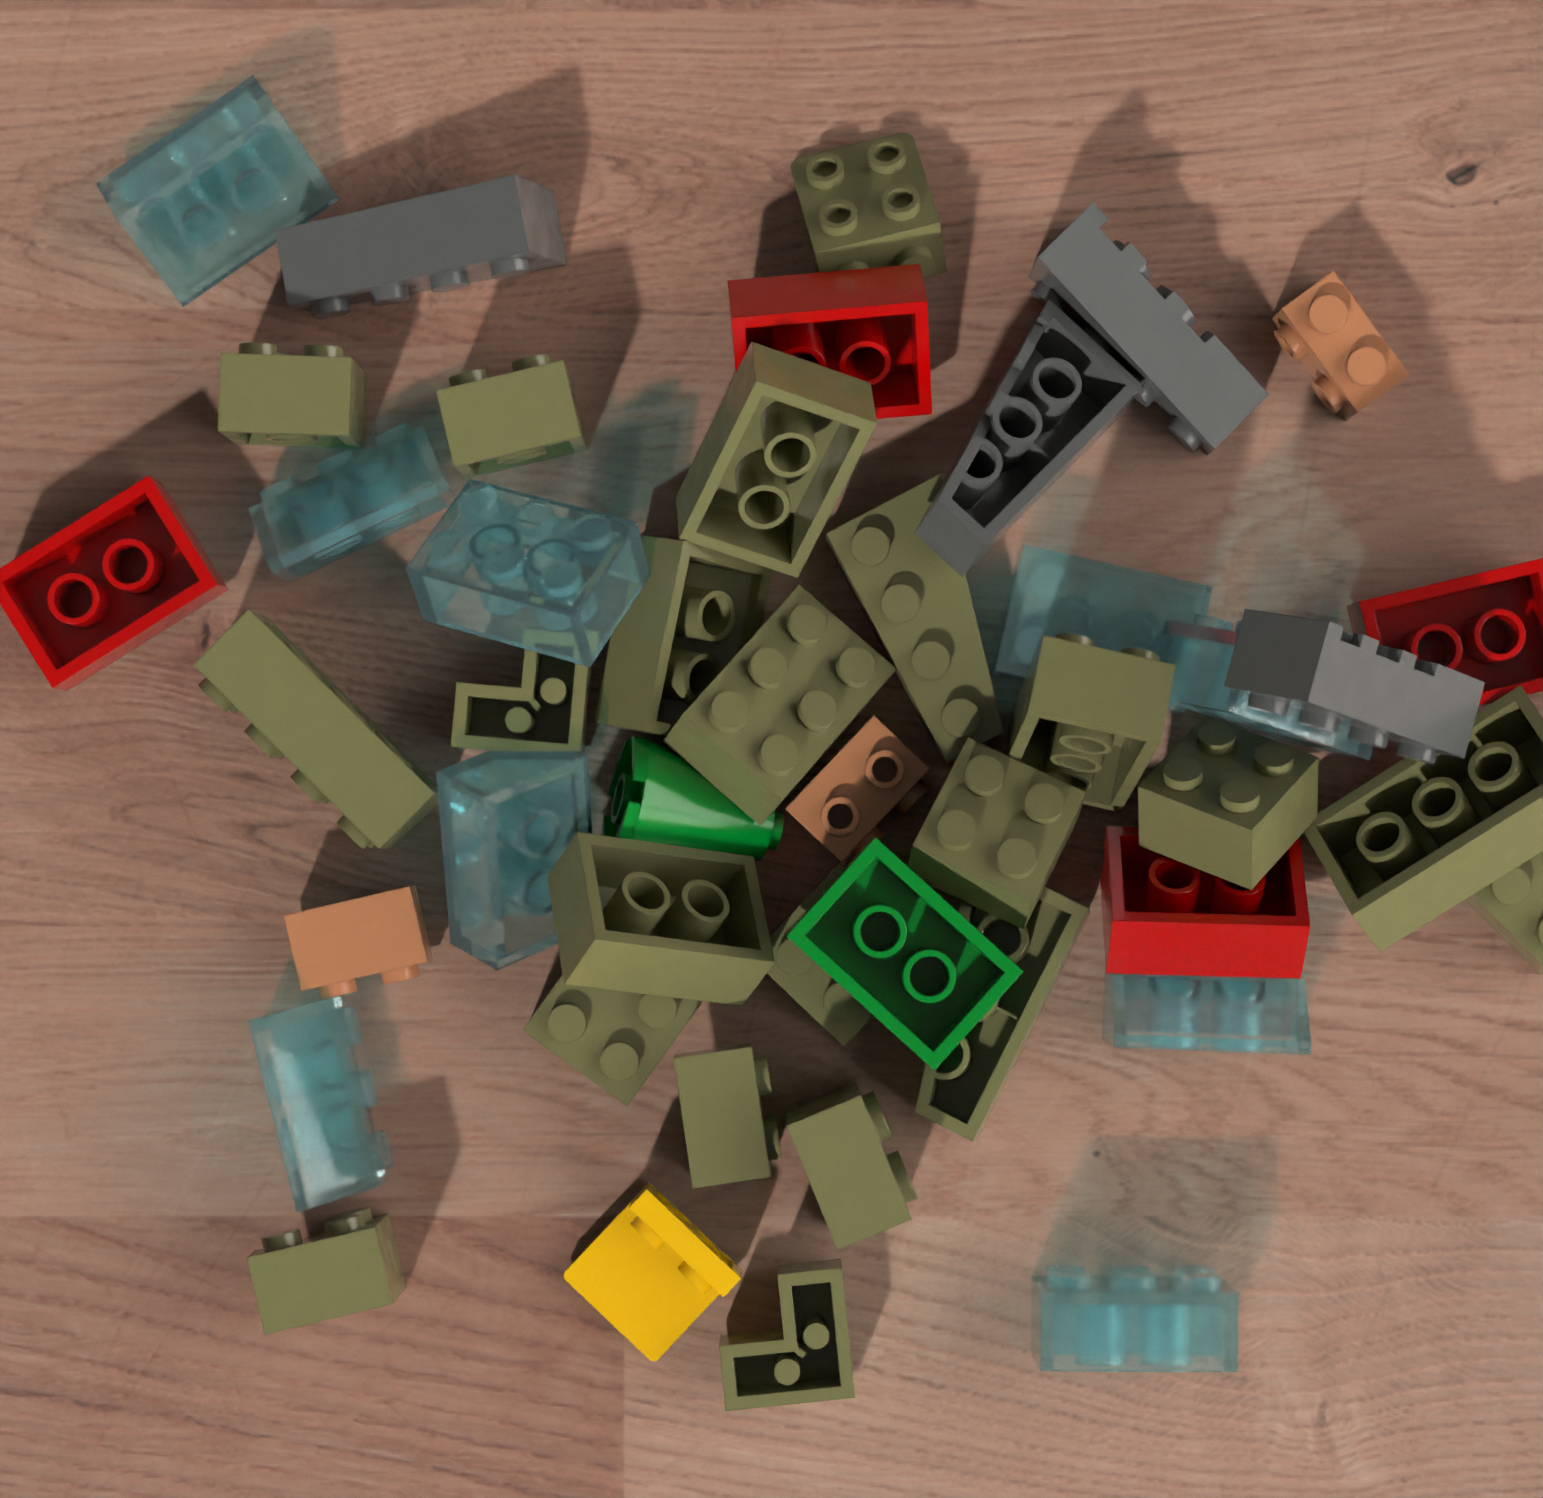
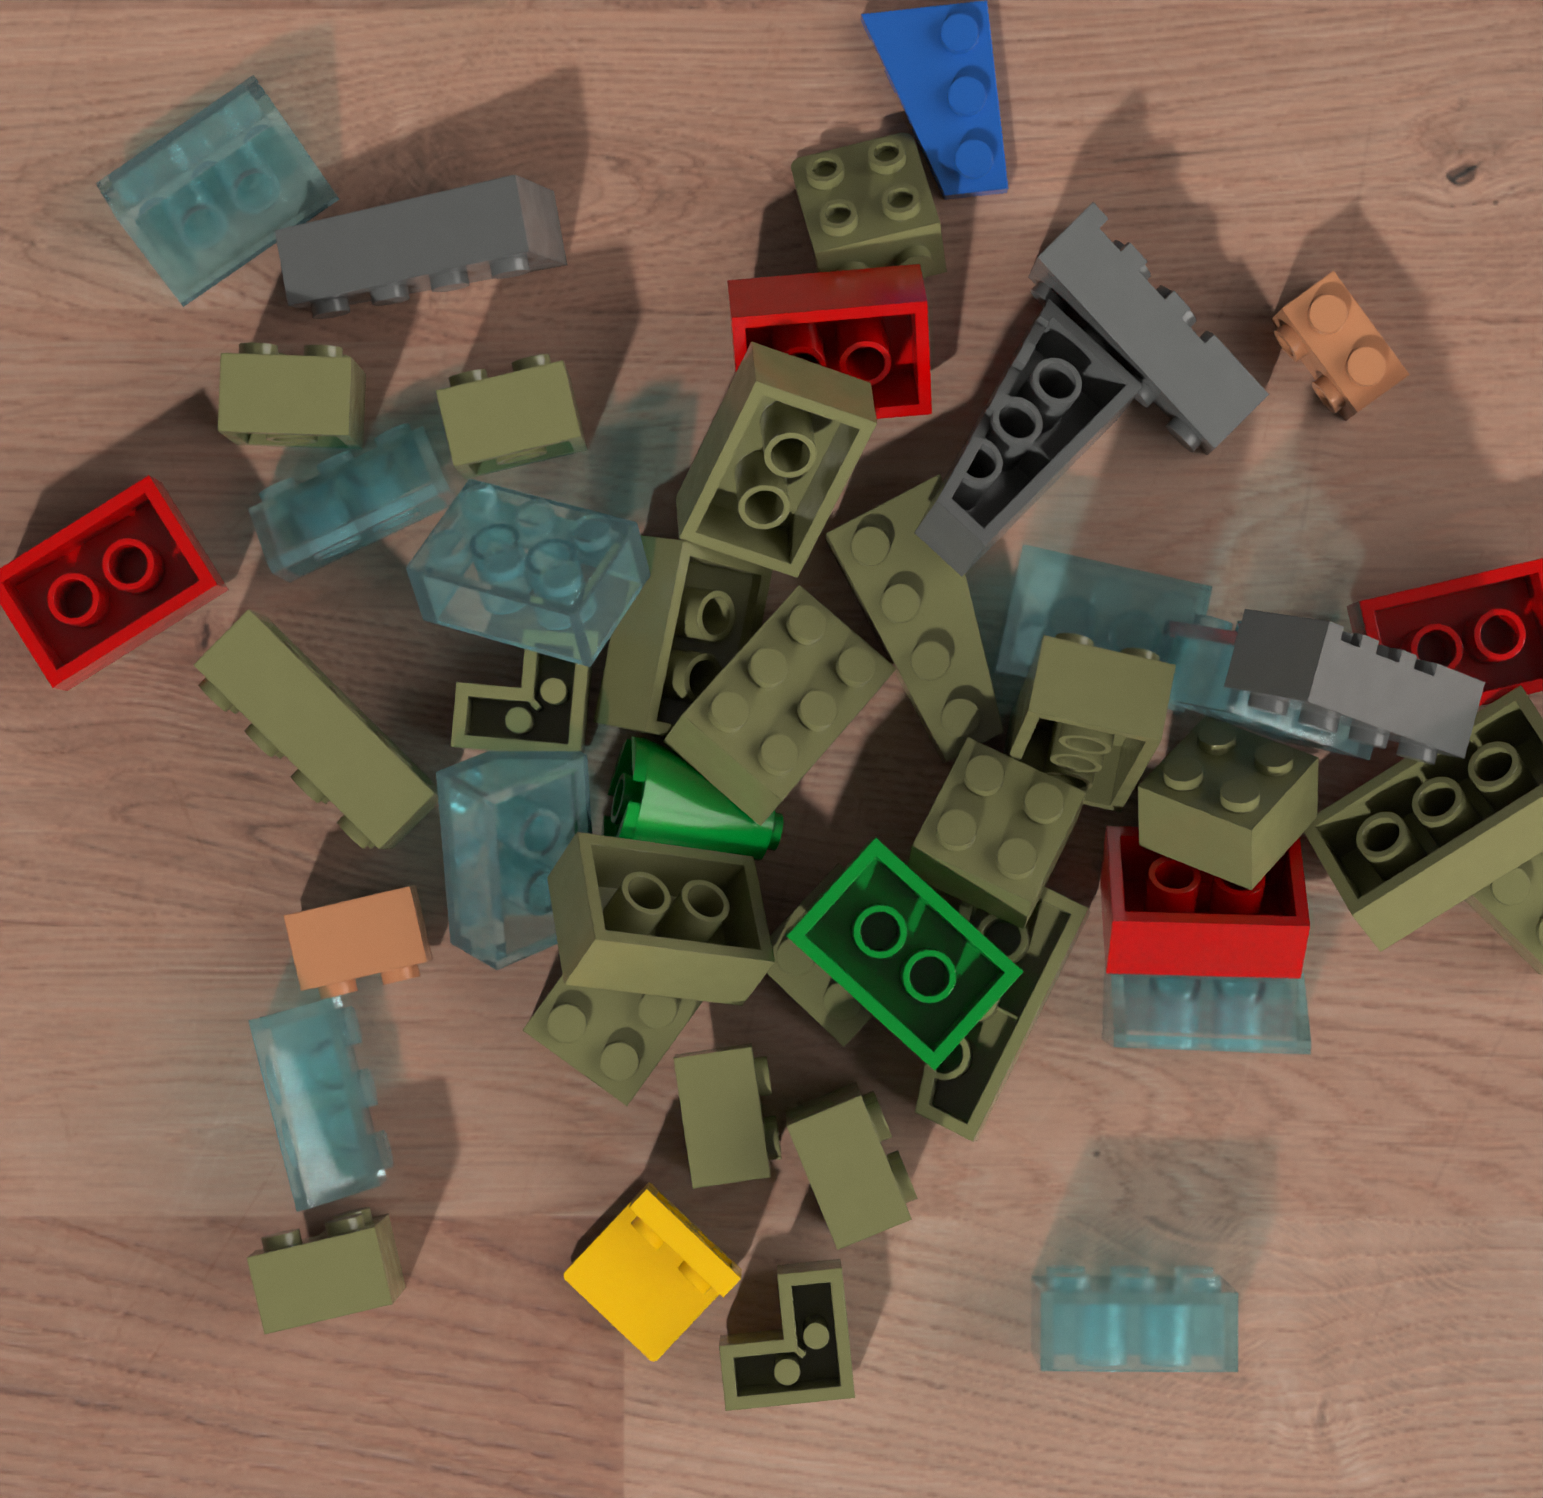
(859, 790): nougat brick -> none
(948, 88): none -> blue wing

